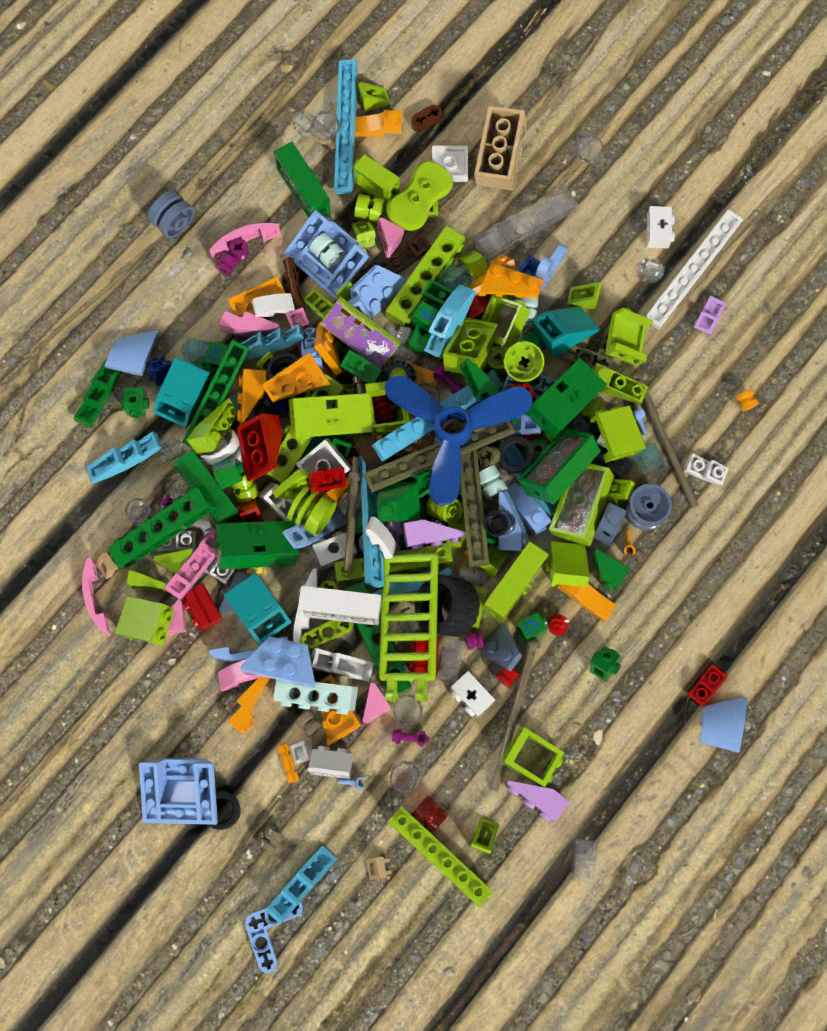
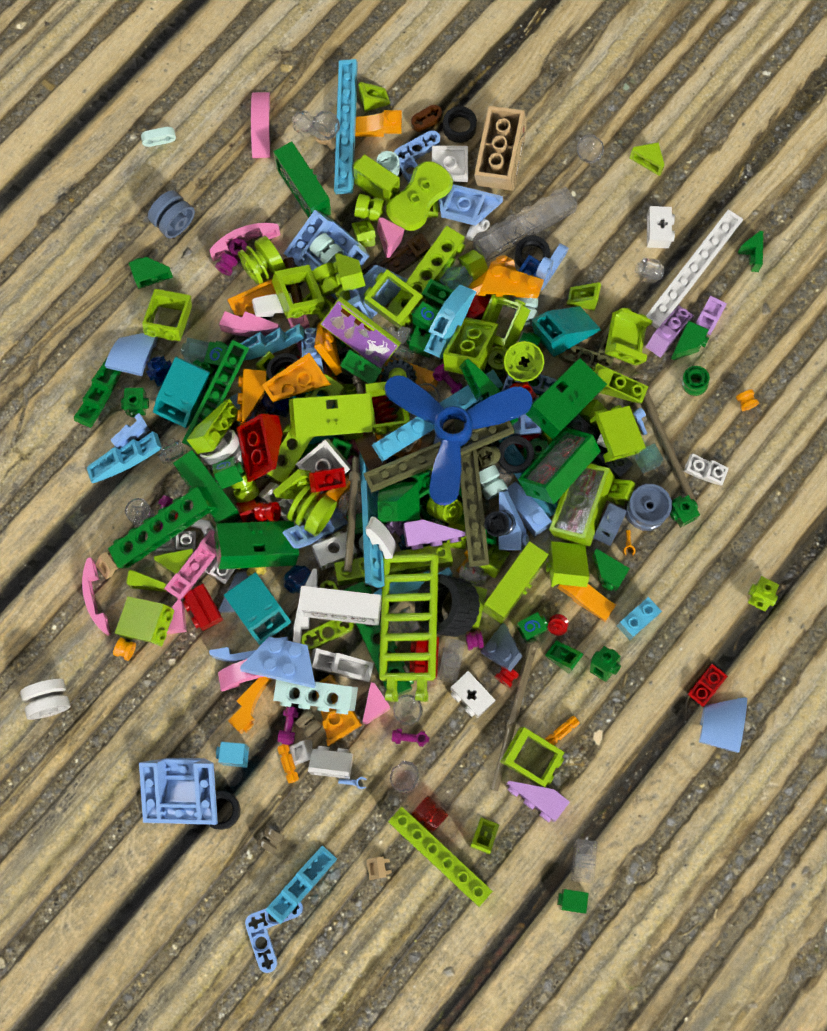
(45, 699): none -> white wheel
(124, 649): none -> light orange wheel
(128, 433): none -> light blue wing
(149, 272): none -> green slope
(158, 136): none -> light aqua beam
(163, 299): none -> lime window
(232, 754): none -> medium azure brick
(259, 261): none -> lime wheel
(260, 124): none -> bright pink slope
(268, 511): none -> red wheel
(287, 736): none -> magenta bar
(294, 276): none -> lime window
(295, 578): none -> clear blue head
(326, 277): none -> lime wheel
(349, 272): none -> lime slope
(389, 161): none -> light aqua wheel
(404, 315): none -> lime window
(411, 156): none -> light blue beam
(464, 112): none -> black tyre
(468, 204): none -> light blue wing
(480, 227): none -> white arm
(533, 241): none -> black tyre
(563, 730): none -> light orange axle
(564, 656): none -> green slope
(573, 901): none -> green brick
(639, 618): none -> medium azure brick
(649, 157): none -> lime slope
(669, 331): none -> lavender slope
(684, 510): none -> green brick
(691, 340): none -> green slope
(691, 387): none -> green wheel
(754, 249): none -> green slope
(760, 596): none -> lime brick

